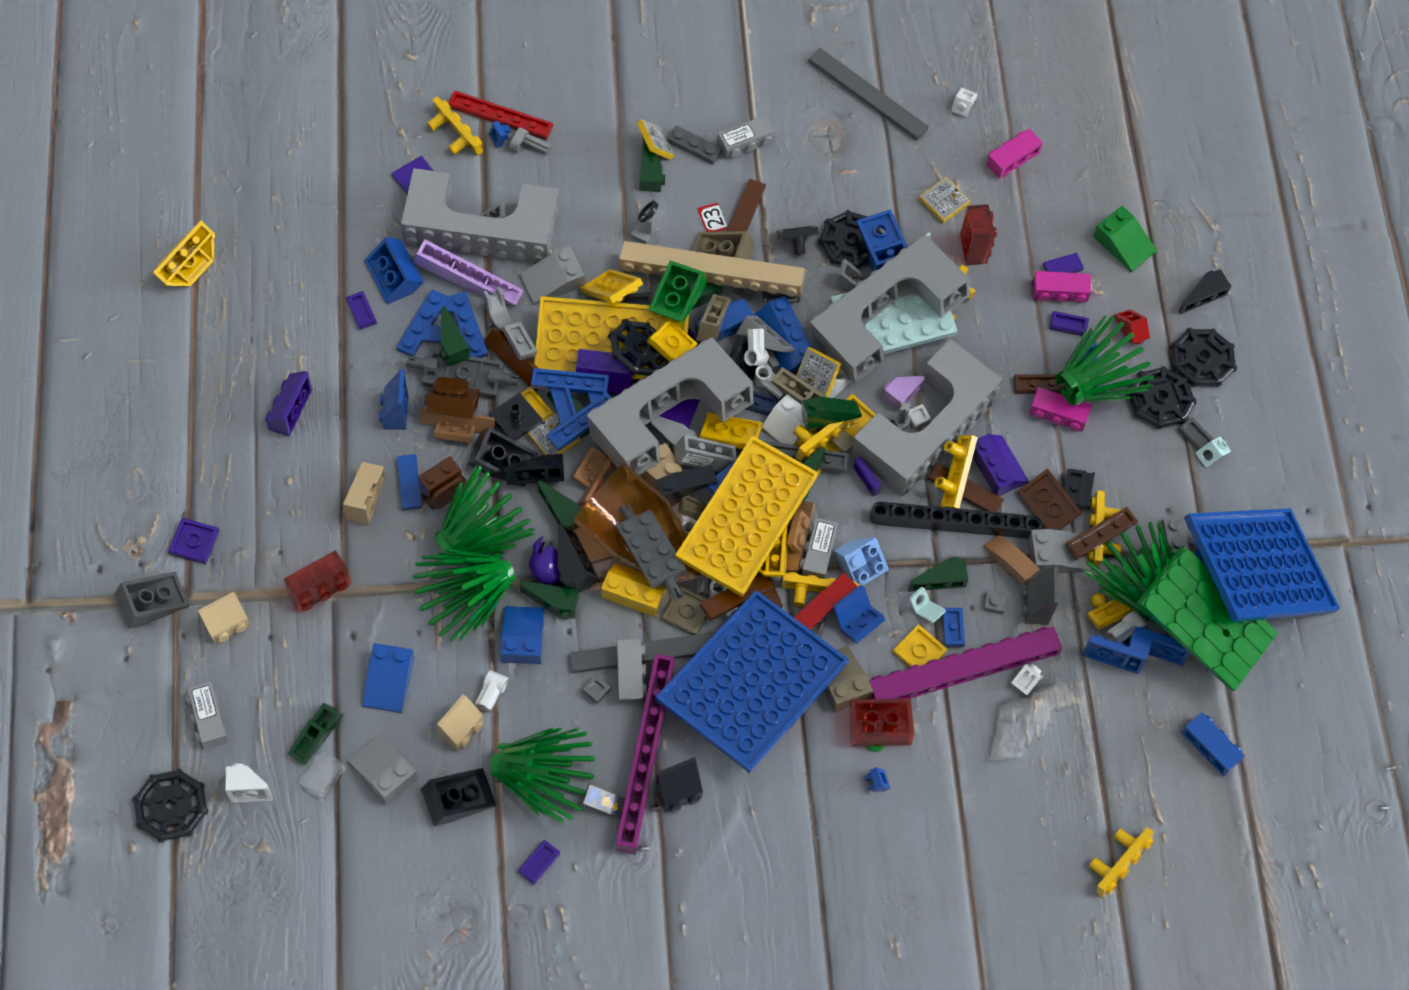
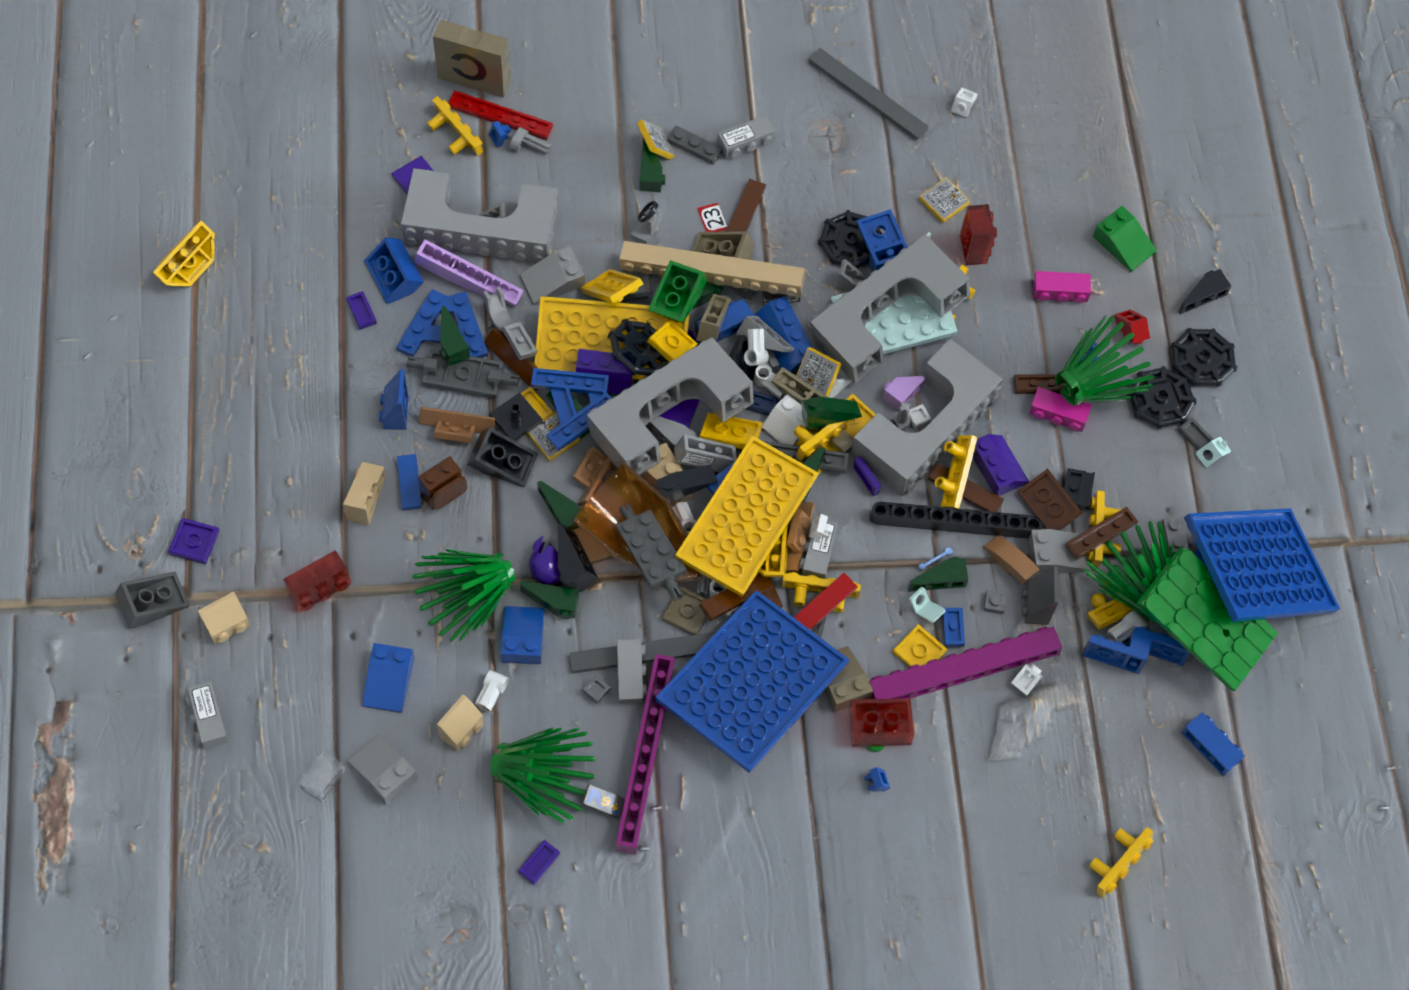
(160, 799): black plate -> none
(245, 785): white slope -> none
(289, 403): dark purple slope -> none
(315, 733): dark green slope -> none
(452, 398): reddish brown brick -> none
(457, 796): black slope -> none
(460, 535): green plant -> none
(472, 58): none -> dark tan tile
(541, 468): black slope -> none
(632, 590): yellow slope -> none
(679, 785): black slope -> none
(691, 507): dark tan tile -> none
(798, 235): black tile -> none
(820, 527): none -> white tile
(856, 615): blue bracket -> none
(861, 560): light blue slope -> none
(948, 551): none -> light blue hinge
(1014, 153): dark pink brick -> none
(1067, 264): dark purple tile -> none
(1068, 323): dark purple tile -> none

